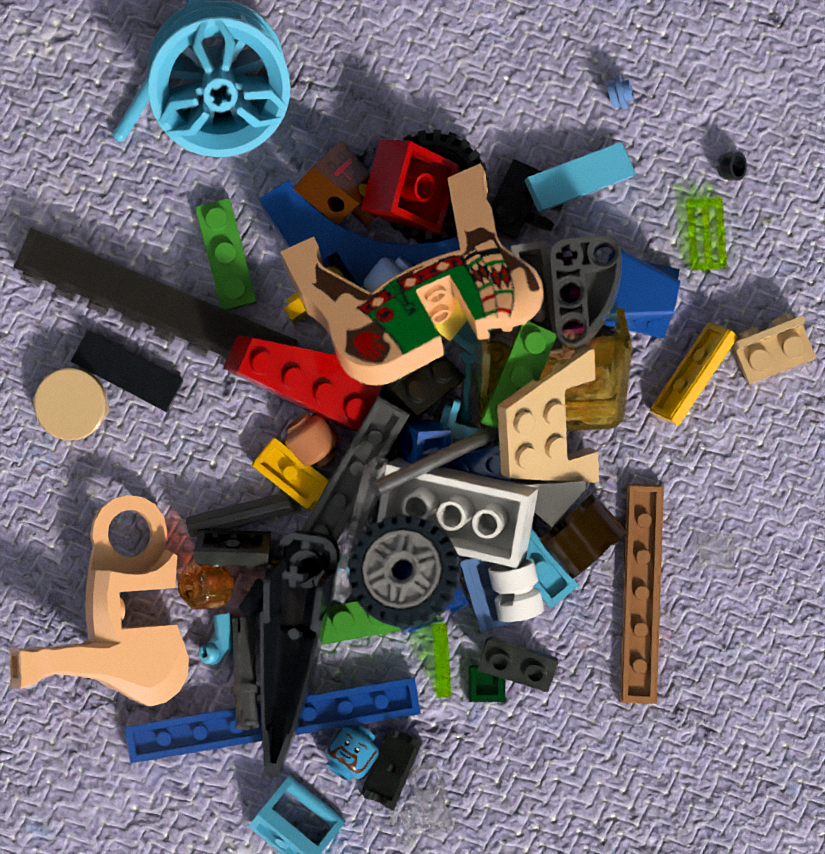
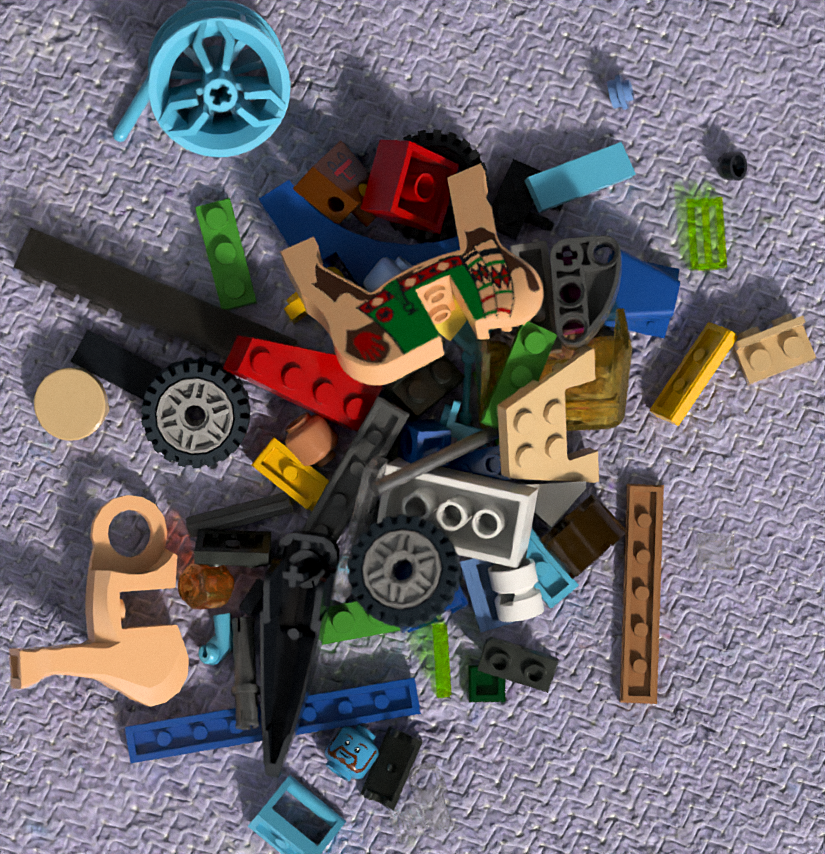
(192, 440): none -> wheel

